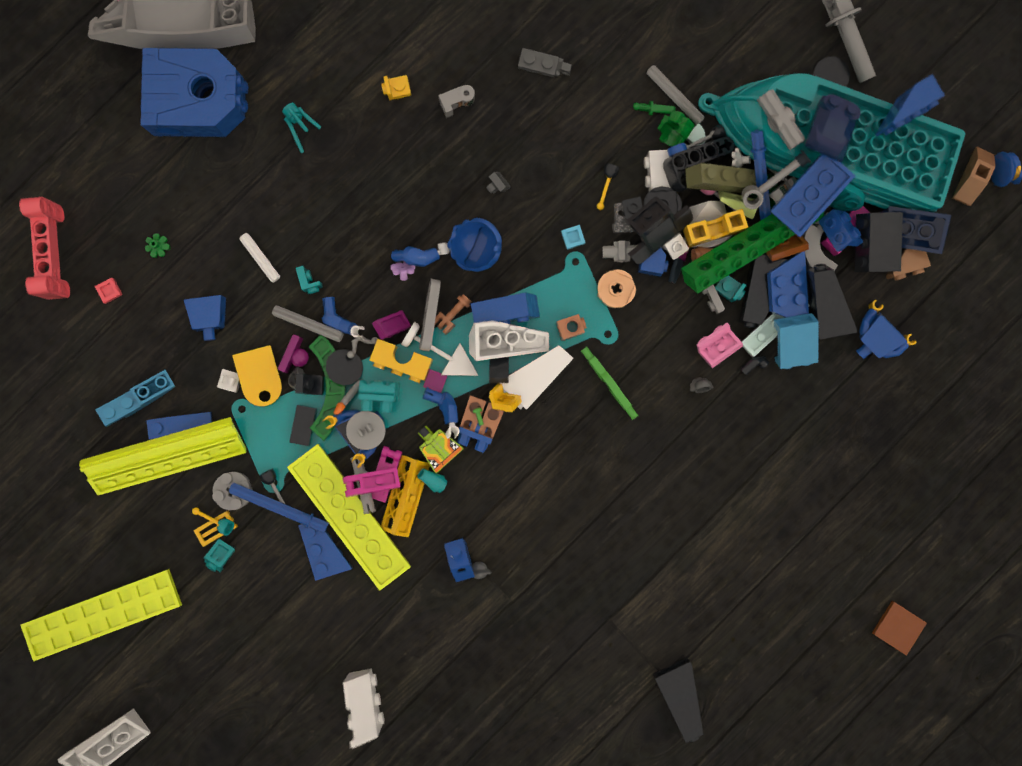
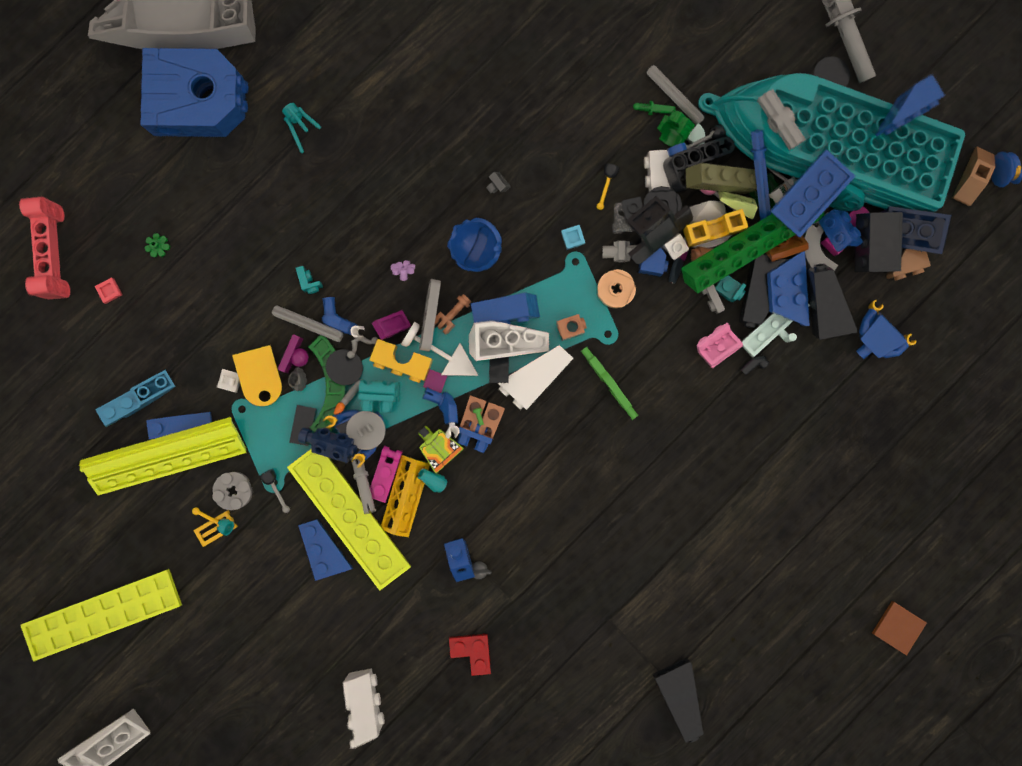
(206, 314): blue torso -> none
(218, 555): teal bracket -> none
(259, 257): white axle -> none
(278, 507): blue axle -> none
(309, 384): black bracket -> none
(329, 444): none -> dark blue brick
(372, 482): dark pink plate -> none
(396, 87): yellow bracket -> none
(418, 257): blue arm -> none
(455, 98): light grey leg -> none
(474, 646): none -> red plate
(503, 401): yellow bracket -> none
(543, 63): dark grey hinge -> none
(701, 385): dark grey piece -> none
(739, 159): white plant -> none
(797, 341): dark azure panel -> none
(800, 160): light grey piece -> none
(832, 126): dark blue slope -> none

